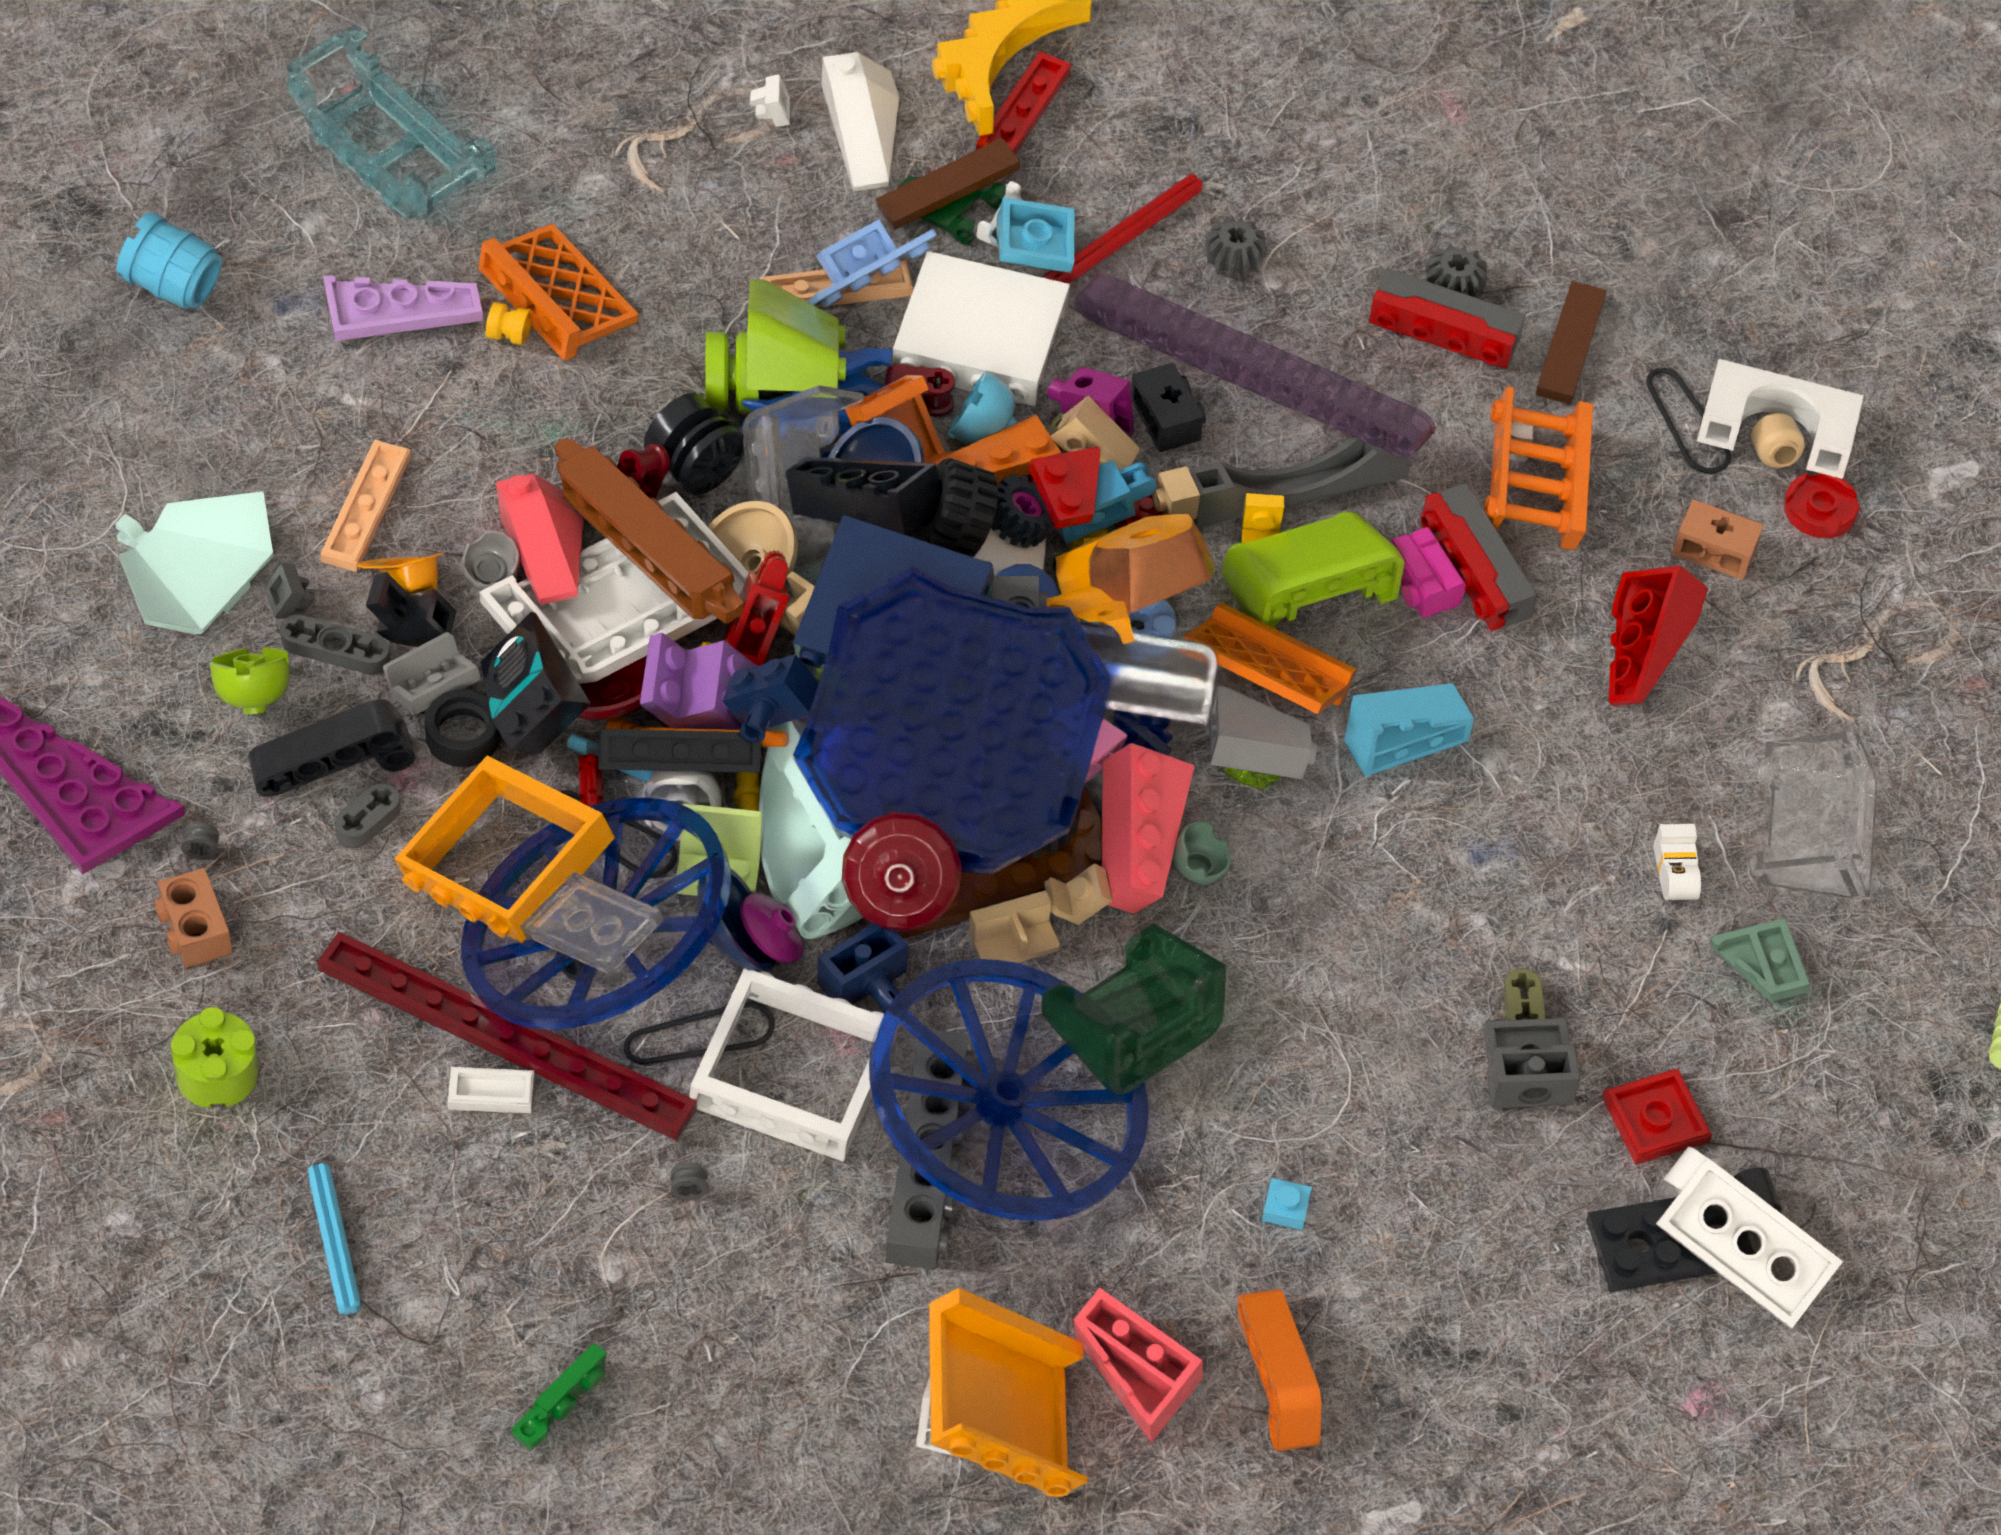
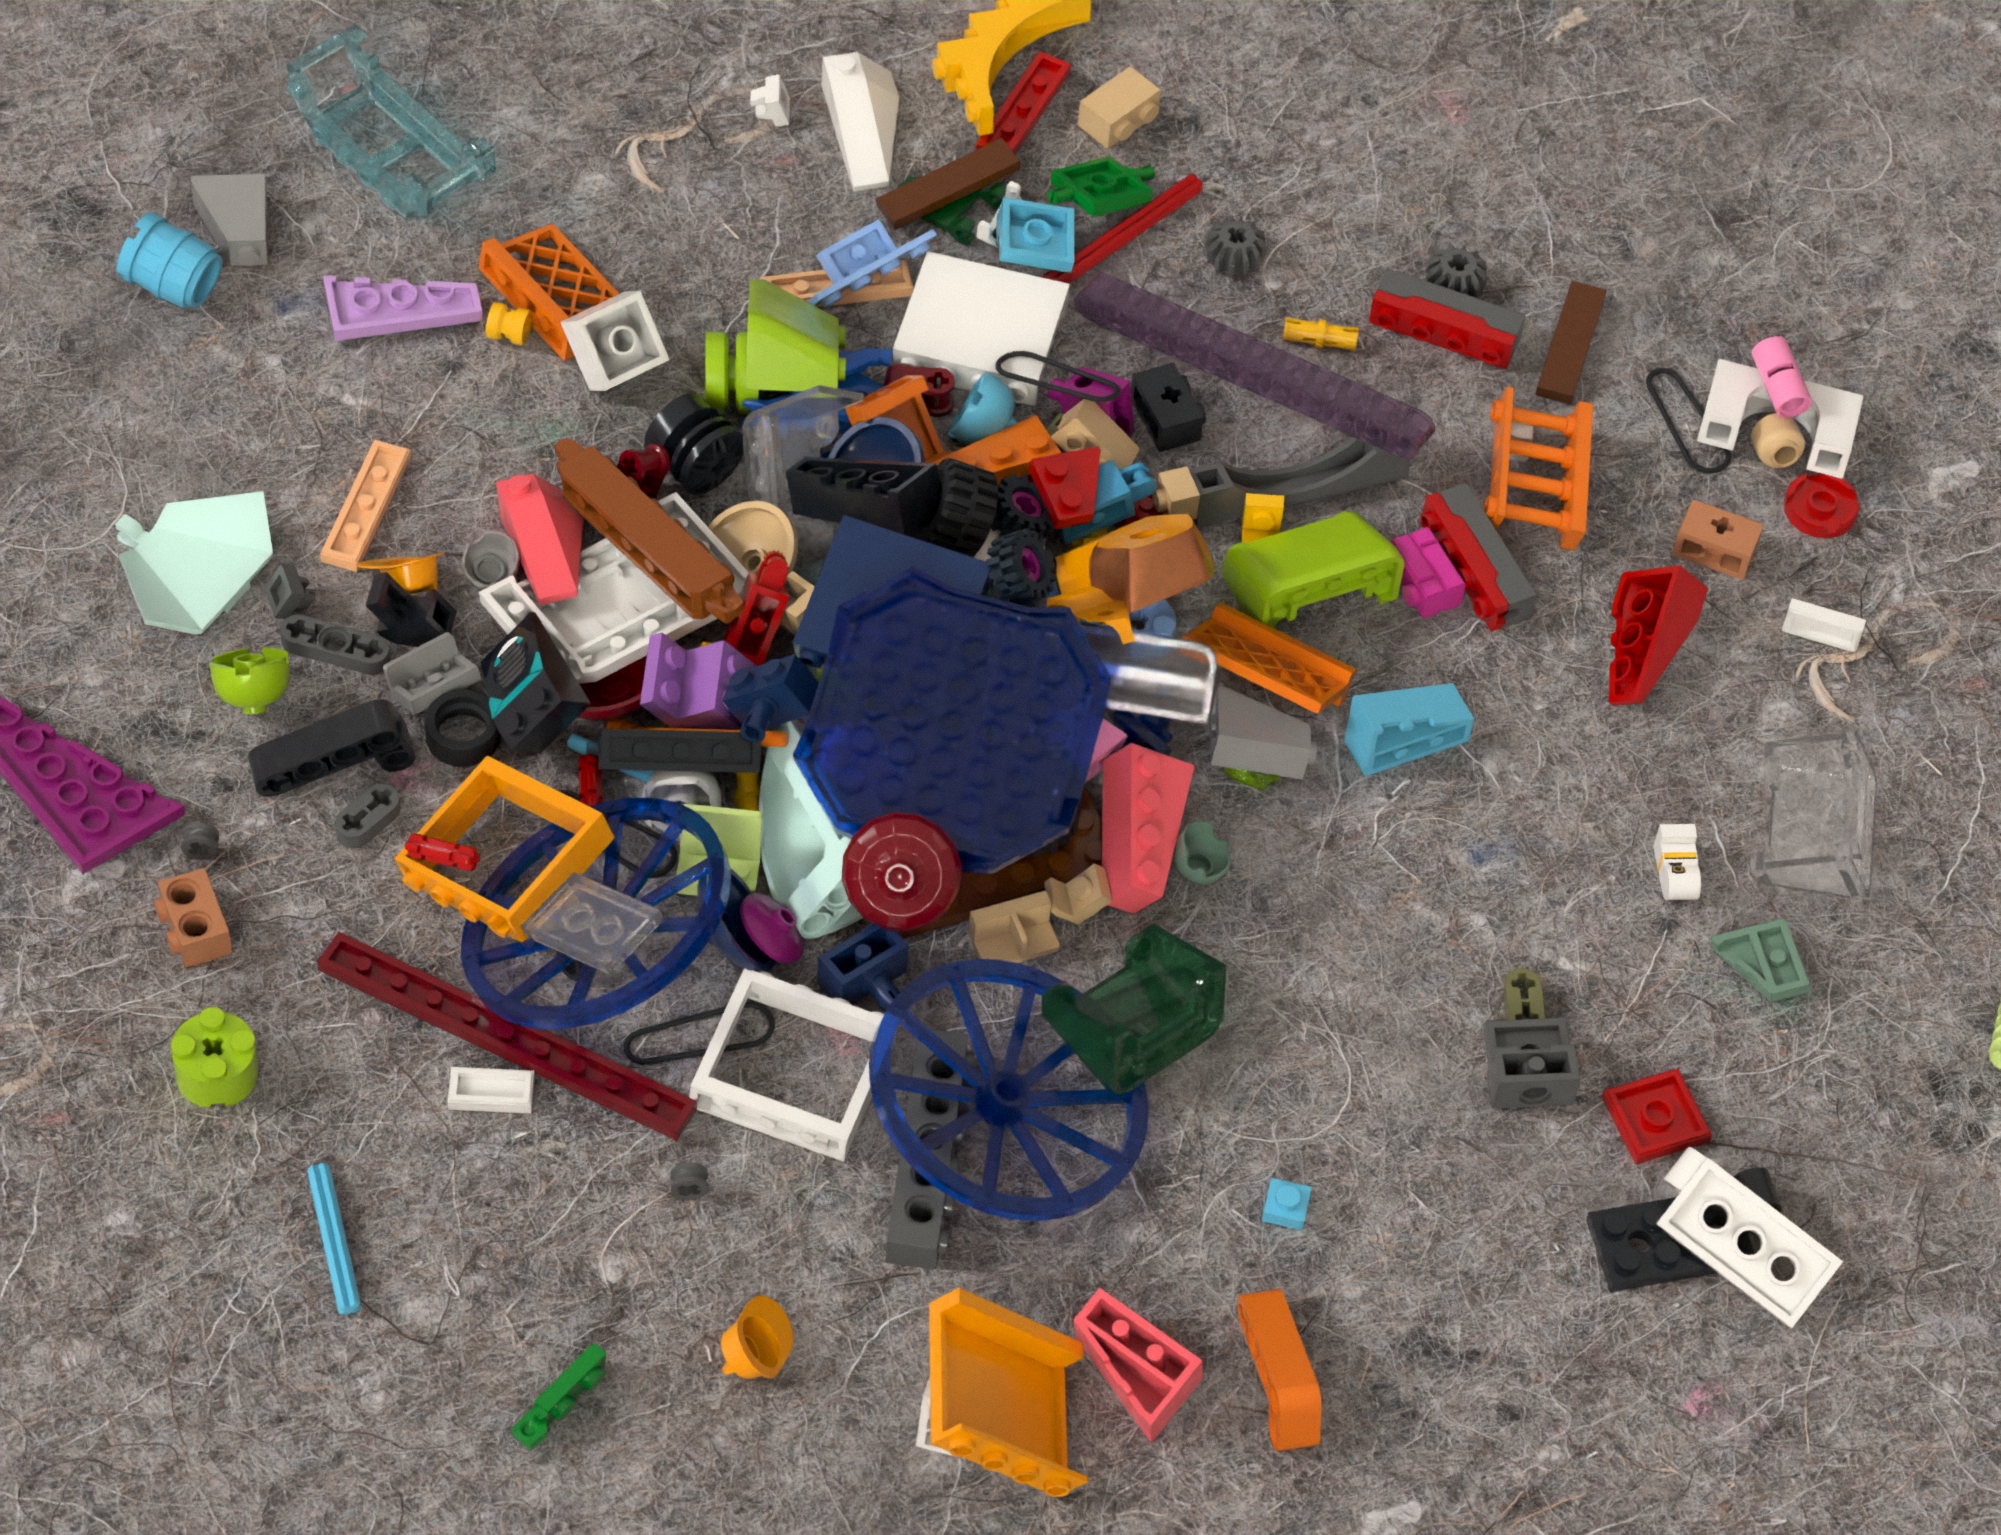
(235, 215): none -> light grey slope
(442, 852): none -> red axle
(615, 341): none -> white brick
(758, 1340): none -> light orange piece
(1021, 567): none -> black bush
(1053, 387): none -> black piece
(1101, 186): none -> green plate
(1119, 107): none -> tan brick
(1320, 333): none -> yellow pin
(1781, 377): none -> bright pink pin
(1823, 625): none -> white tile

